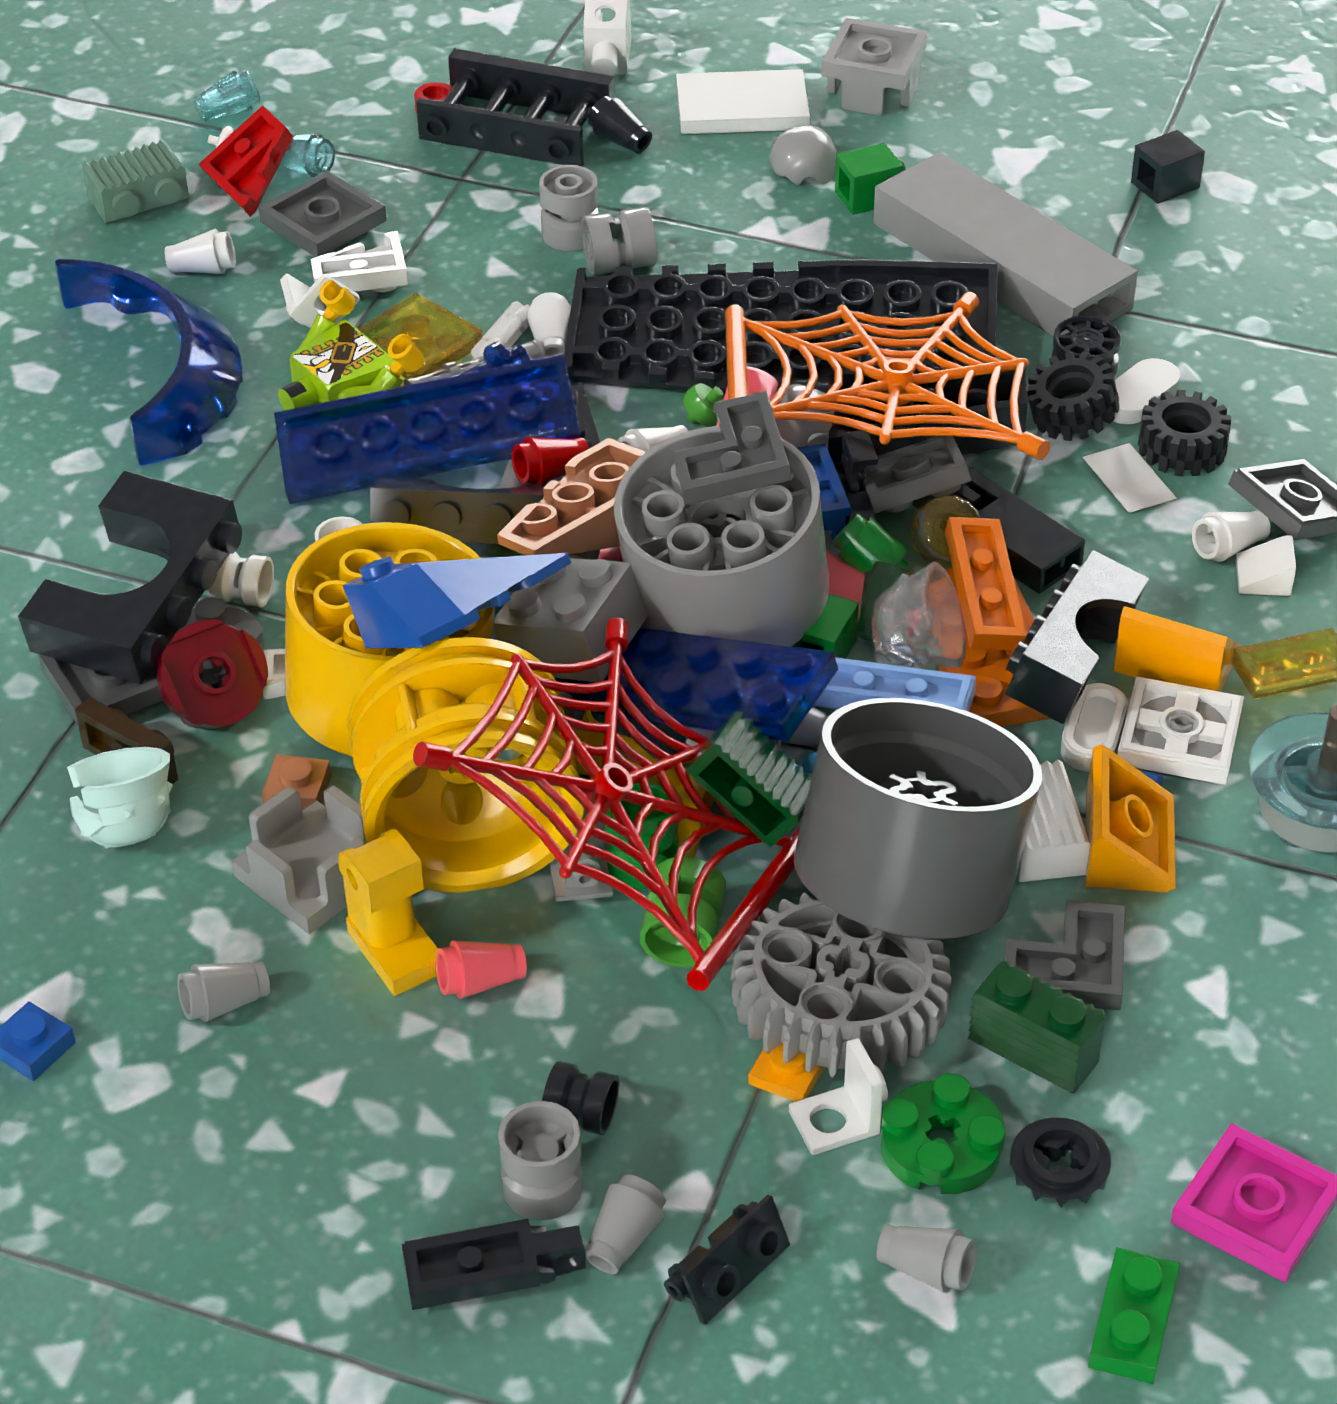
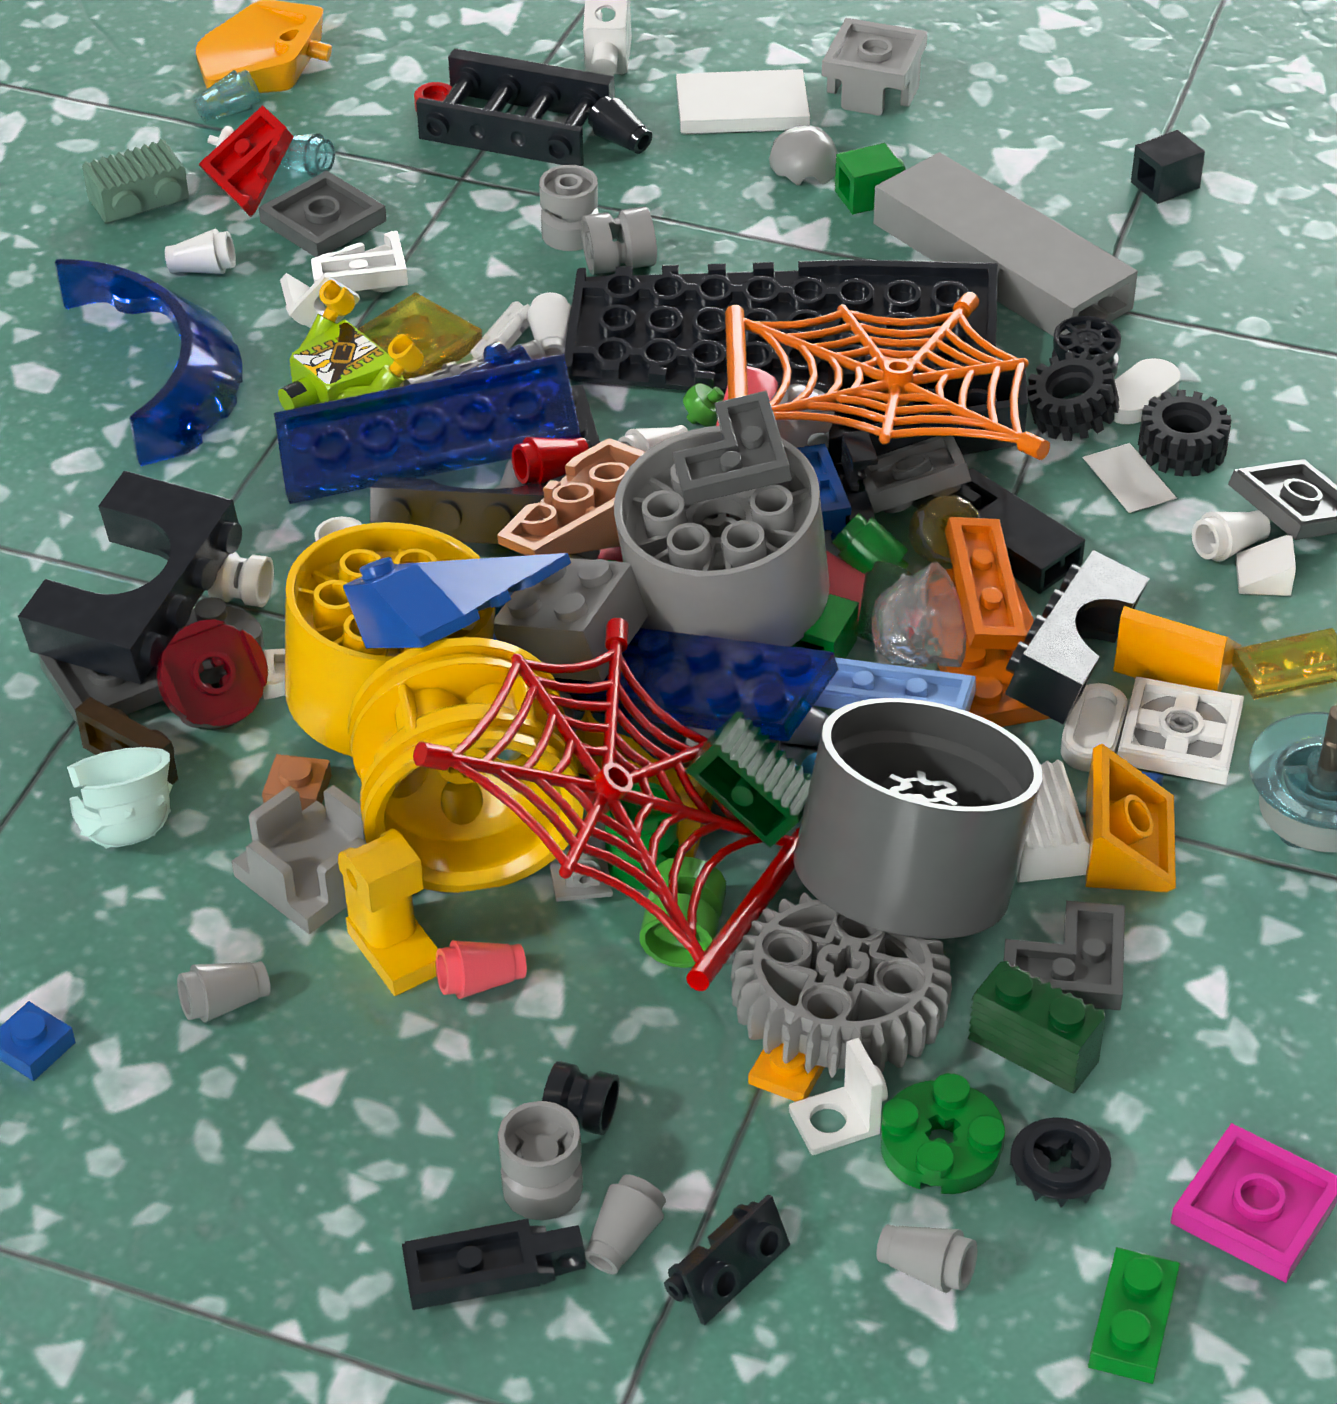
(268, 41): none -> light orange animal

